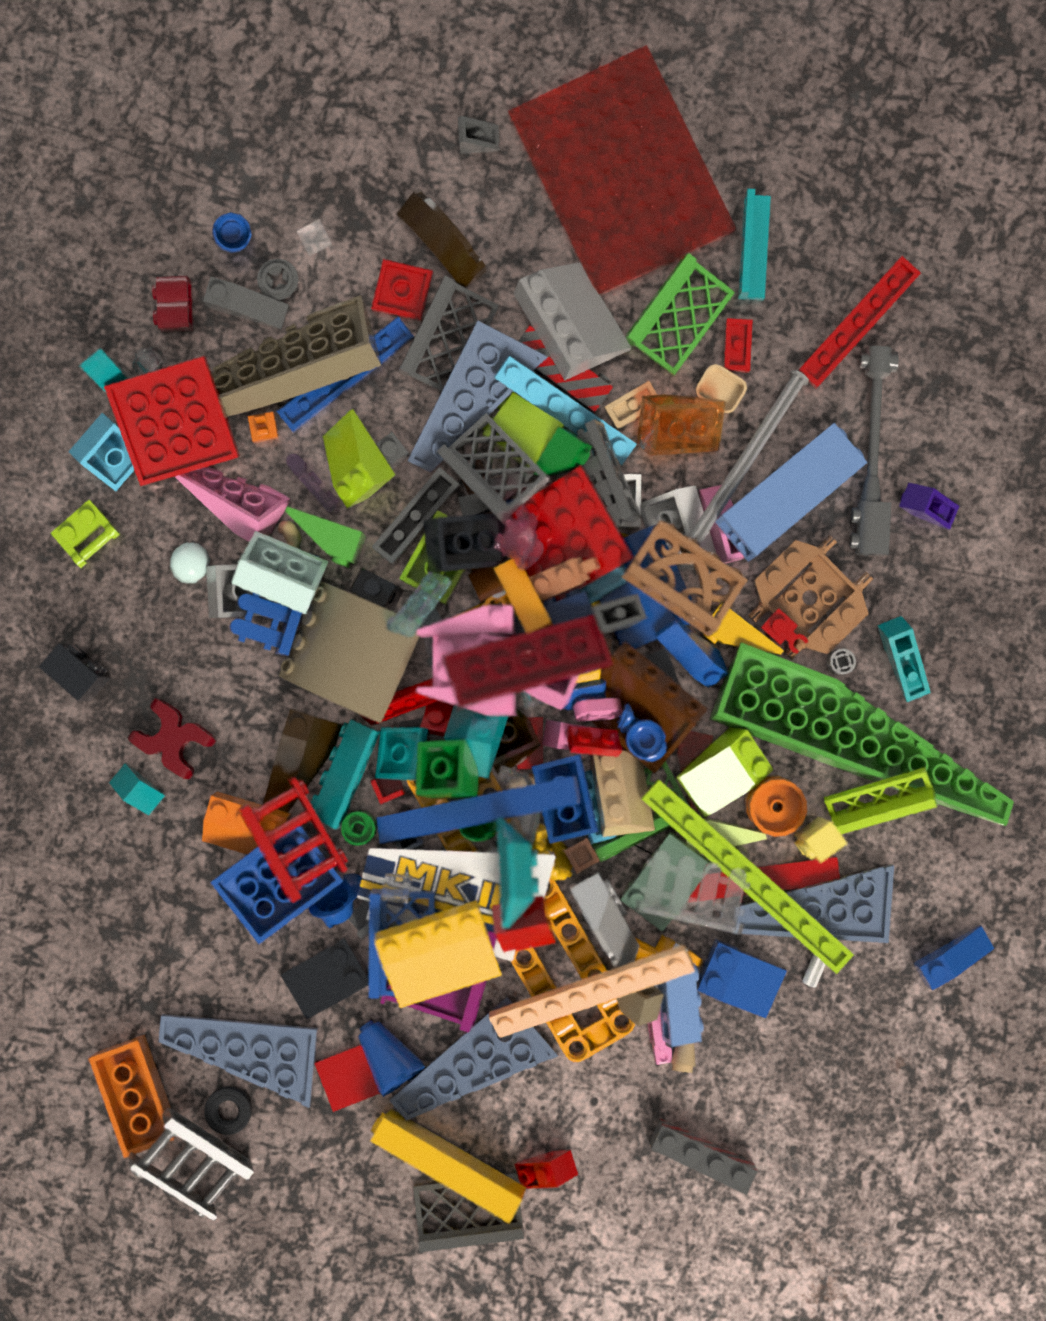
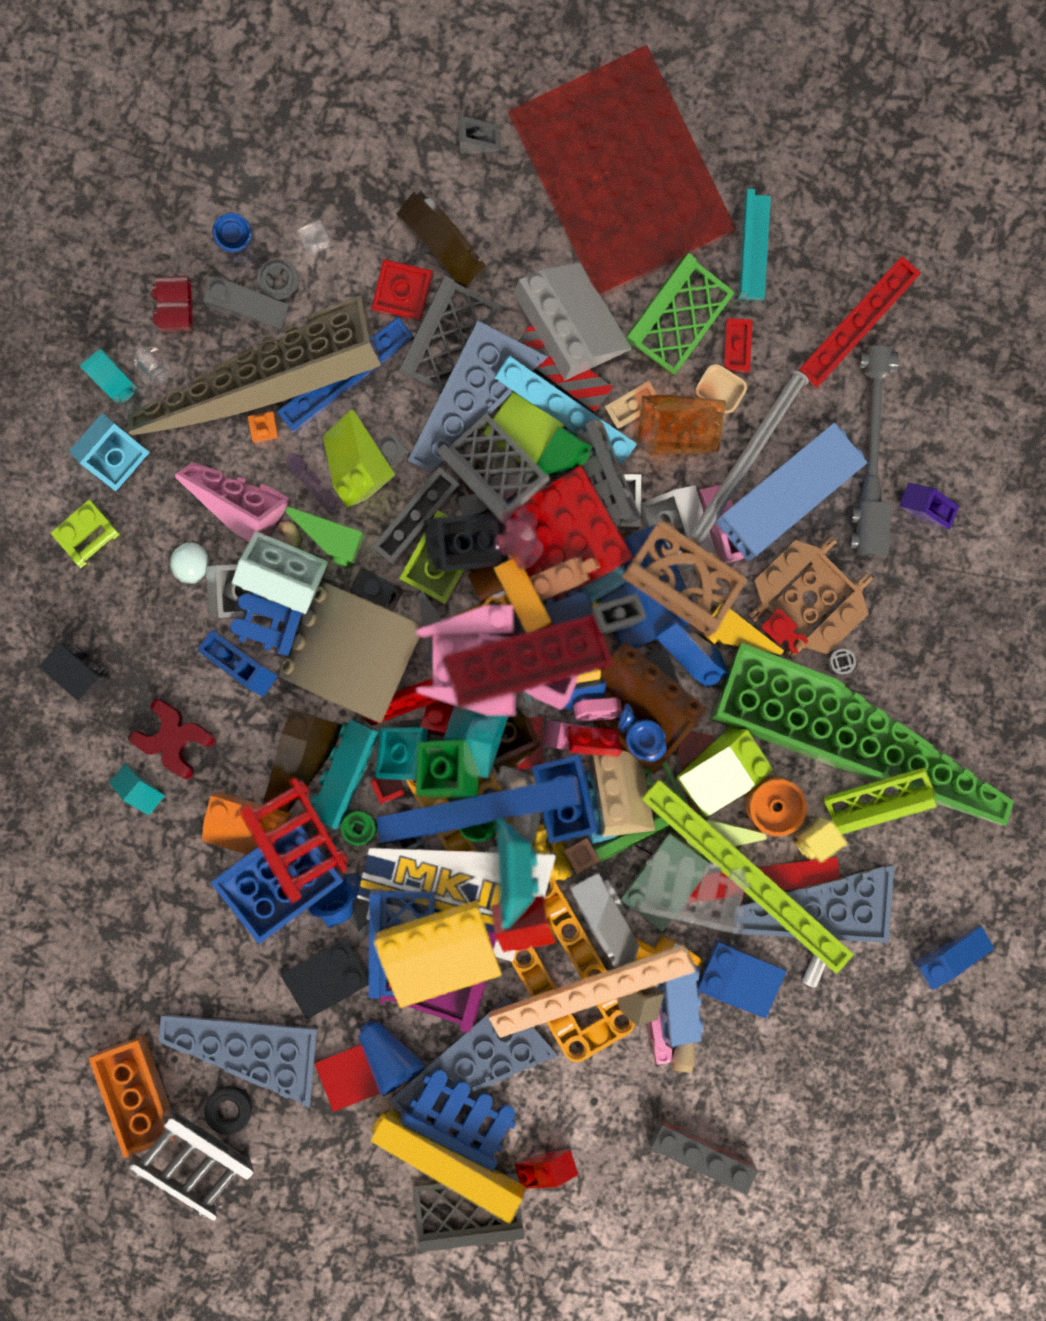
(172, 420): red plate -> none
(237, 663): none -> blue slope
(396, 888): clear tile -> none
(419, 605): clear light blue plate -> none
(446, 1118): none -> blue fence
(904, 657): teal slope -> none

